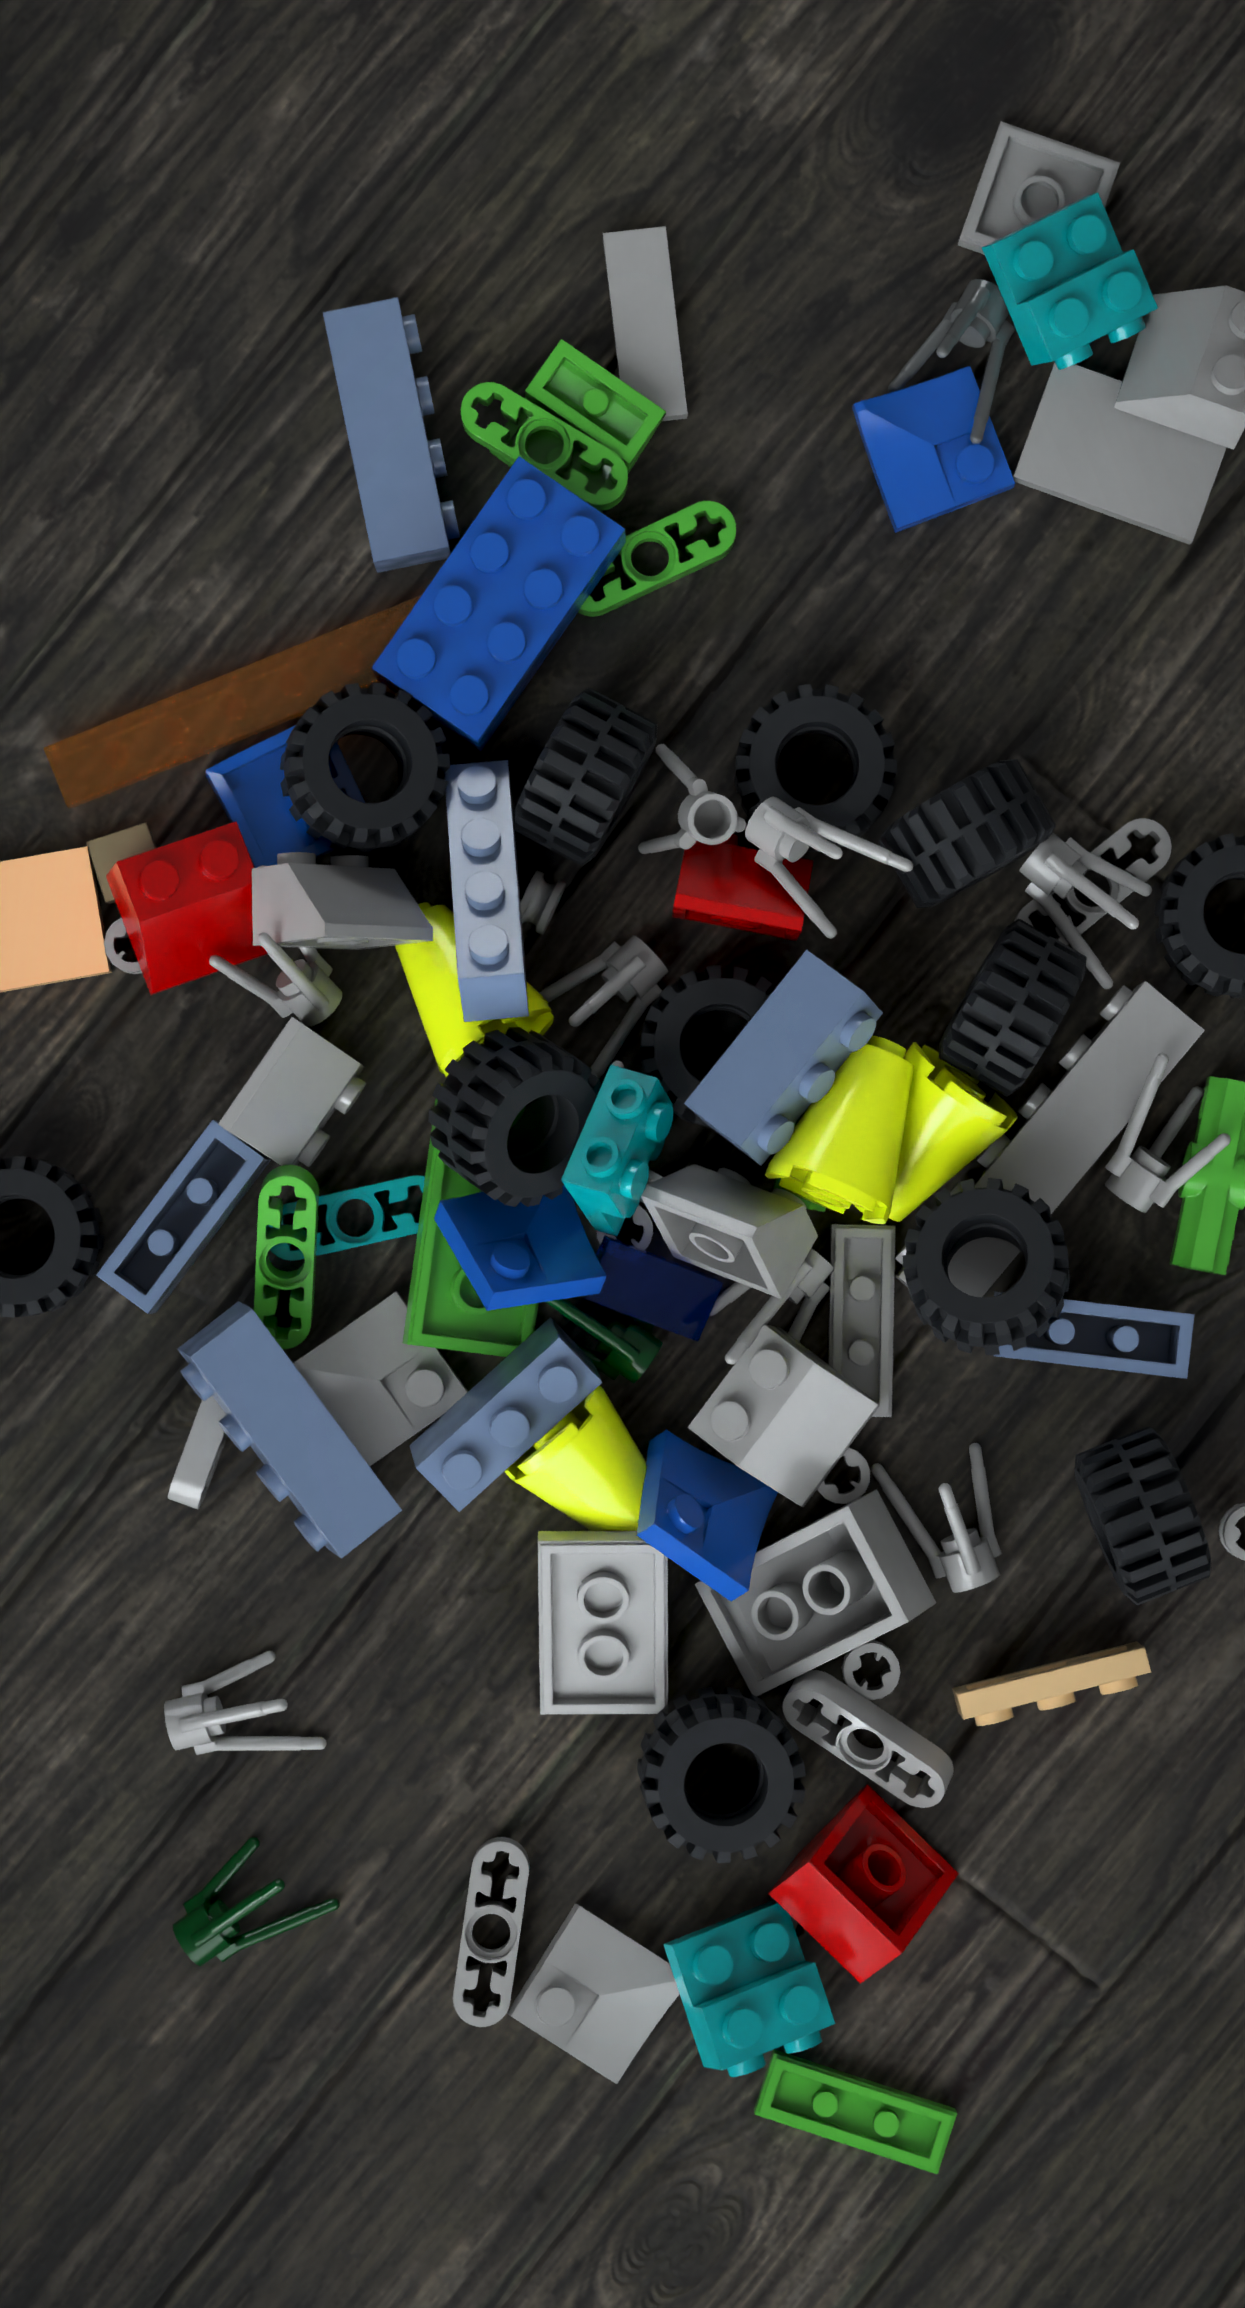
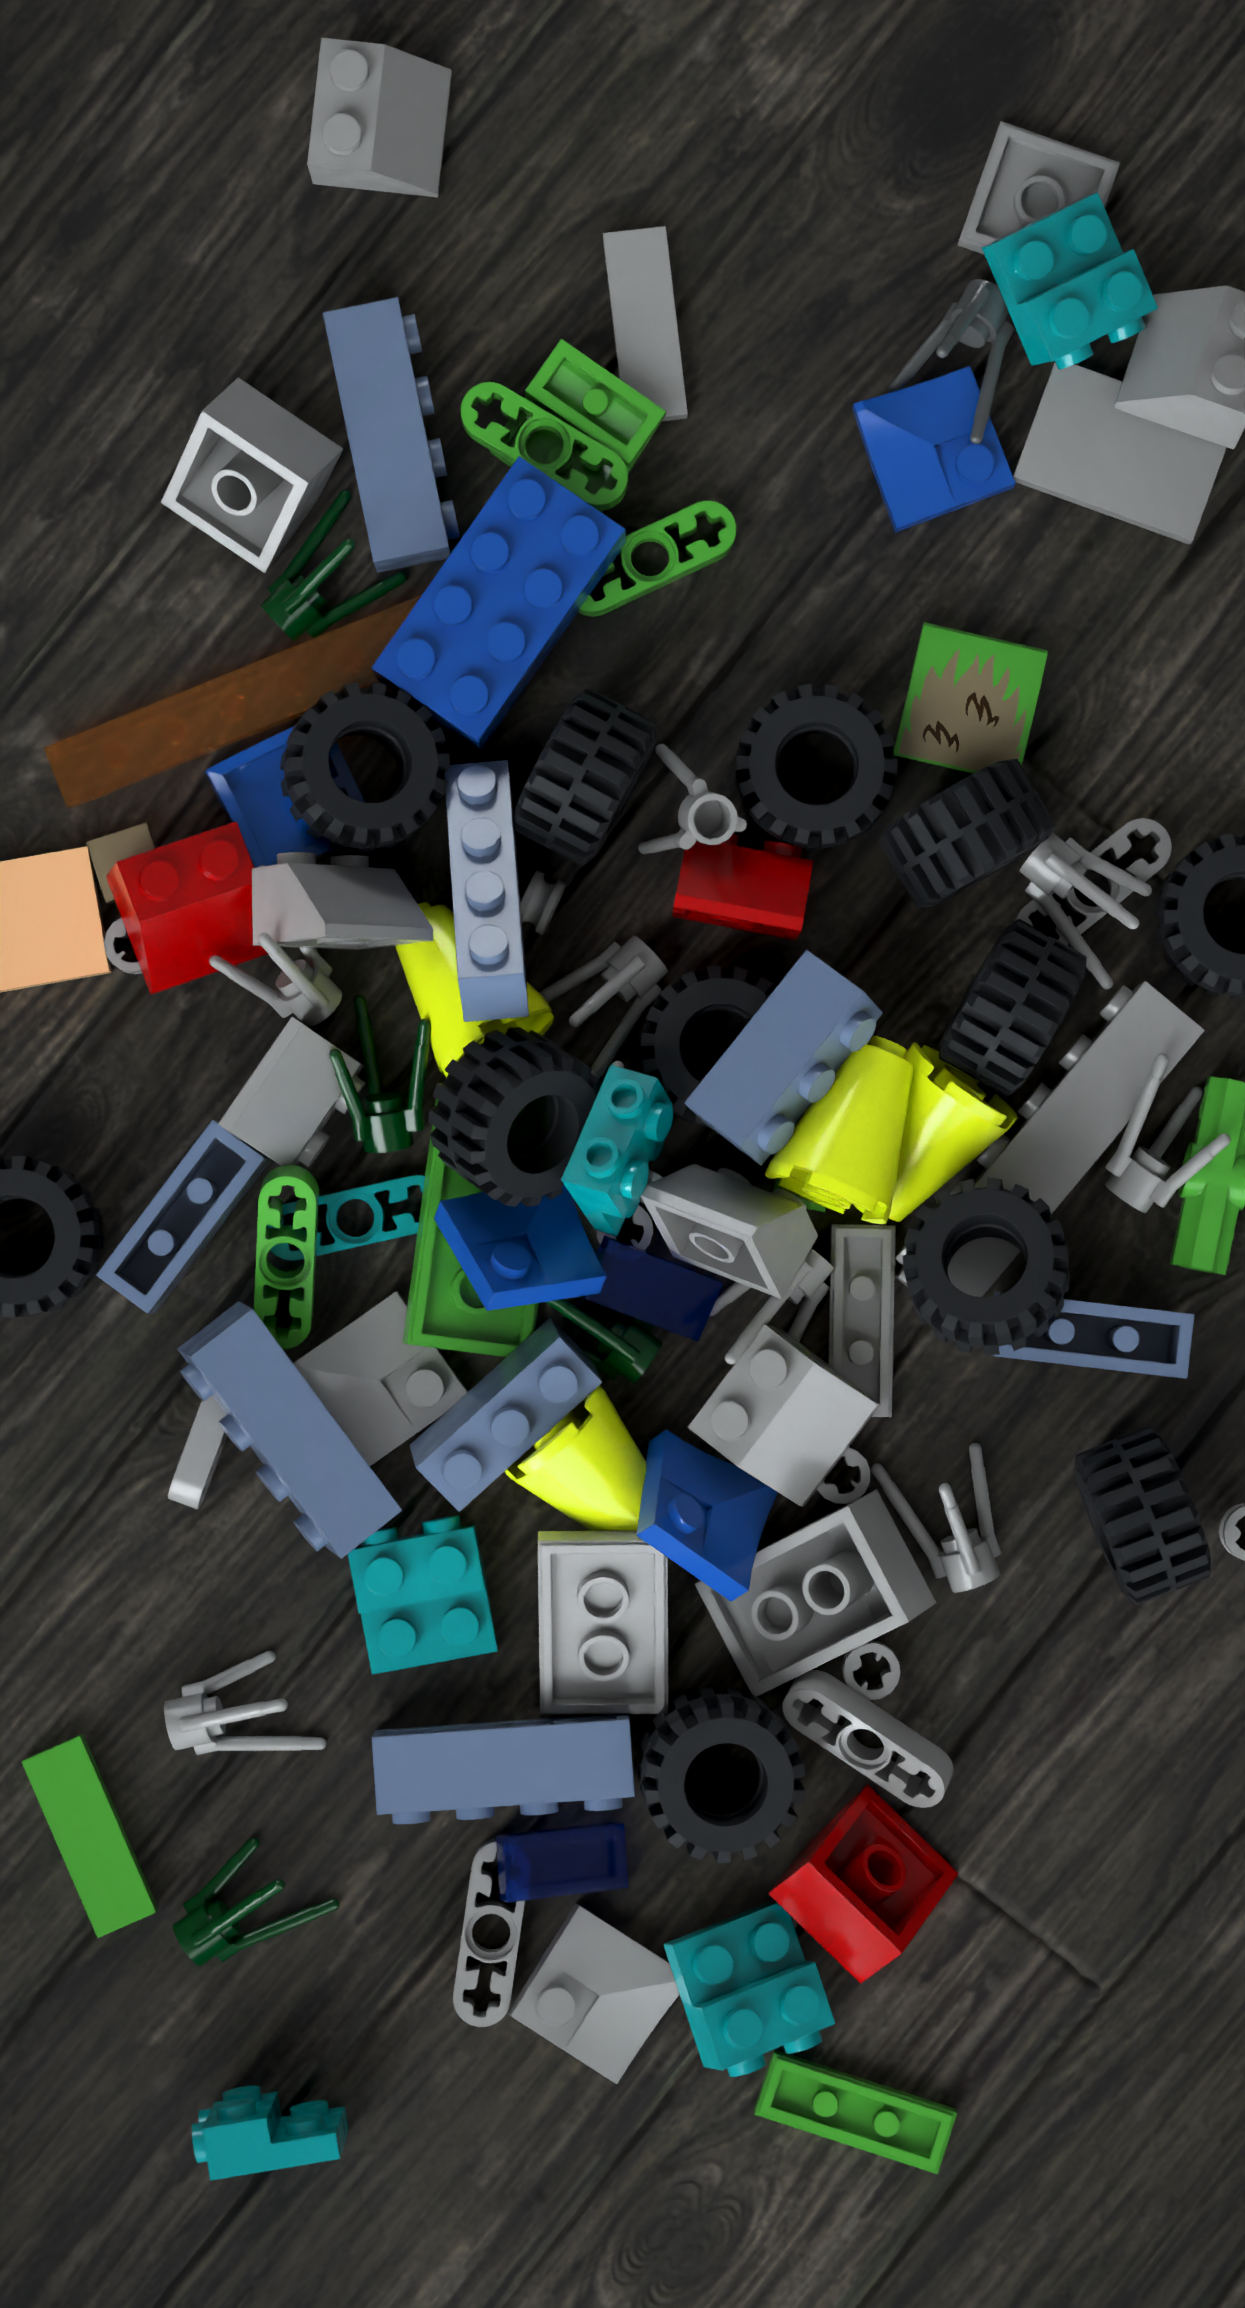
(90, 1835): none -> bright green tile
(250, 474): none -> light grey slope
(251, 2136): none -> teal plate
(295, 601): none -> dark green plant
(378, 119): none -> light grey slope
(384, 1121): none -> dark green plant
(422, 1595): none -> teal plate
(503, 1765): none -> sand blue brick
(562, 1861): none -> clear blue tile
(789, 833): light grey plant -> none
(969, 699): none -> slope
(1052, 1683): tan plate -> none

